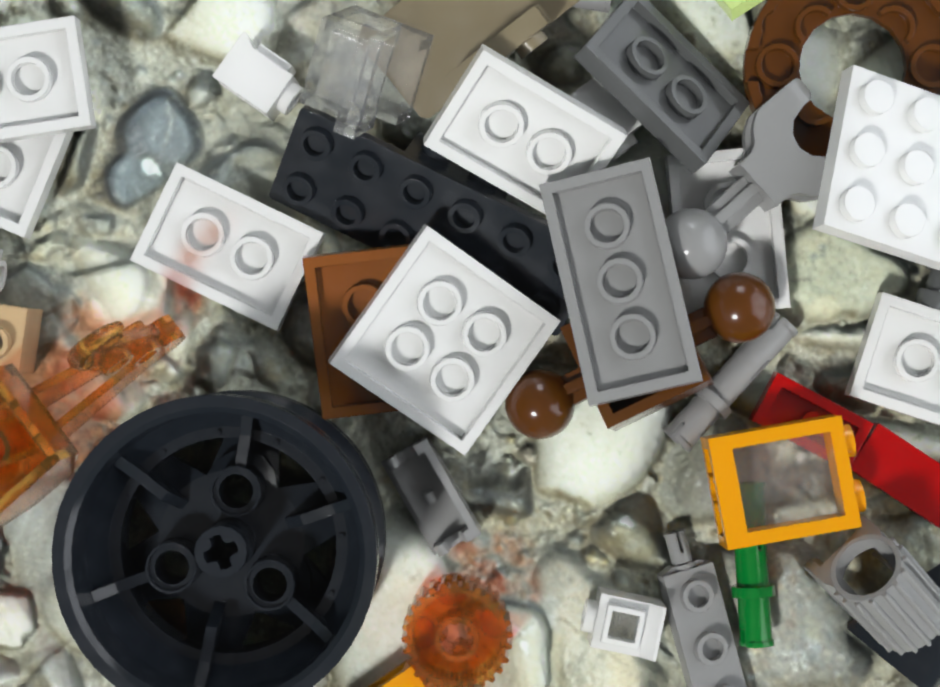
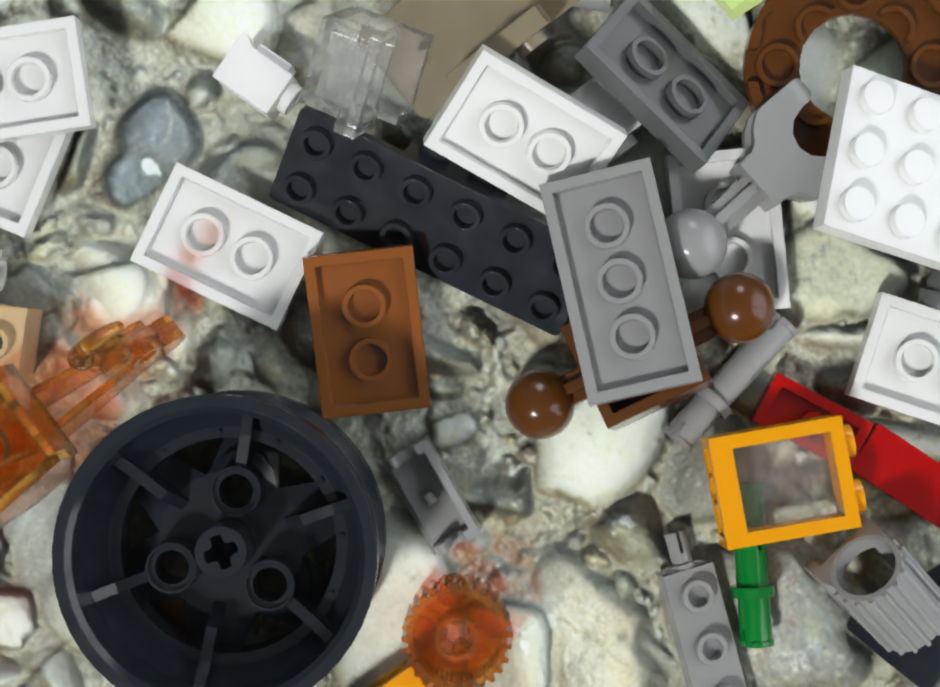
(444, 340): white plate -> none
(624, 622): white window -> none

